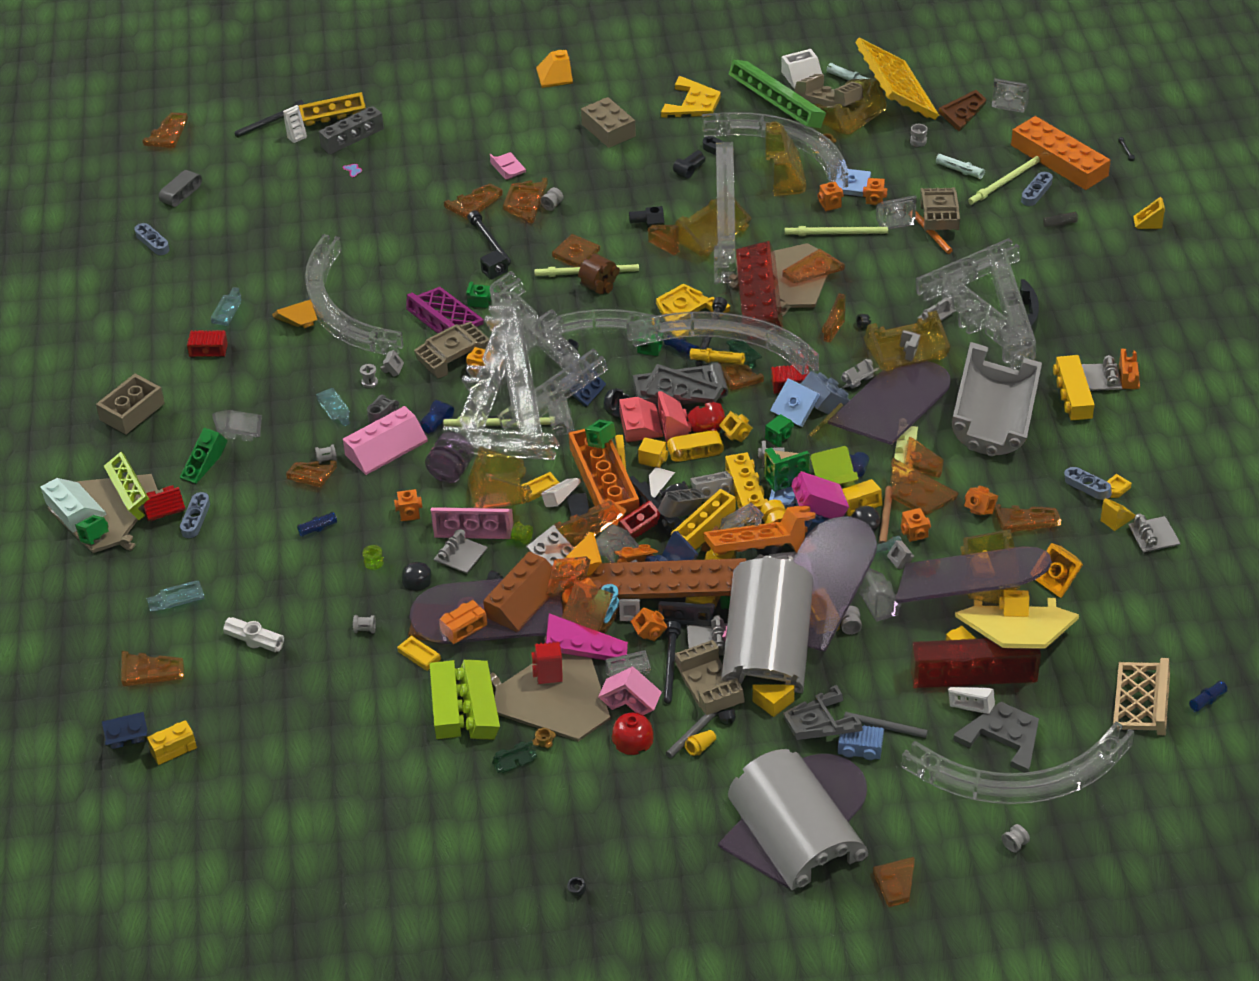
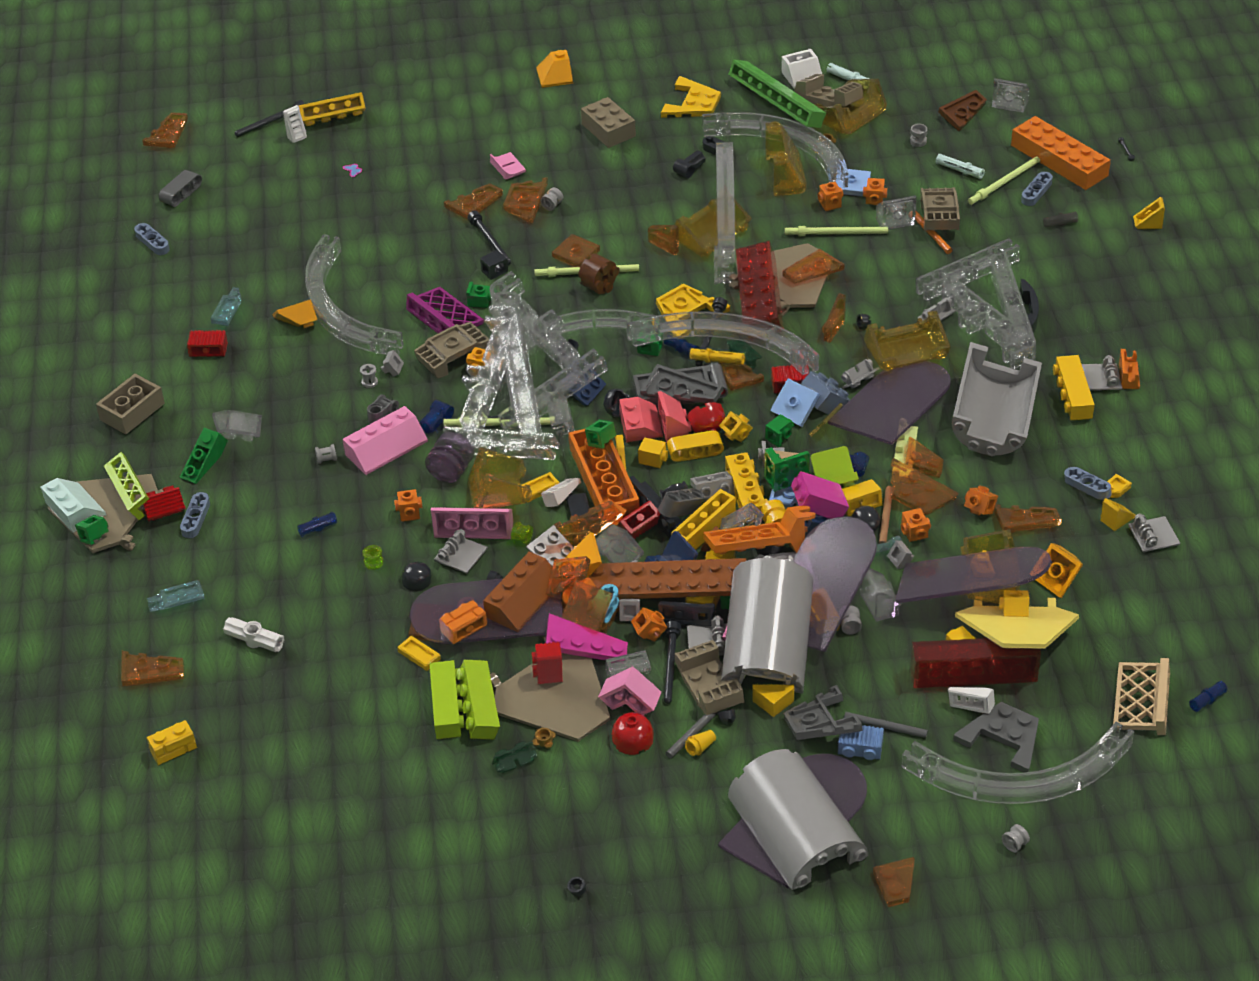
(125, 729): dark blue bracket -> none
(311, 472): clear orange wing -> none
(334, 406): clear light blue hinge -> none
(351, 130): dark grey brick -> none
(364, 624): light grey bush -> none
(629, 554): orange hinge -> none
(651, 215): black piece -> none
(658, 479): white sticker -> none
(896, 79): yellow plate -> none
(910, 343): light grey bracket -> none

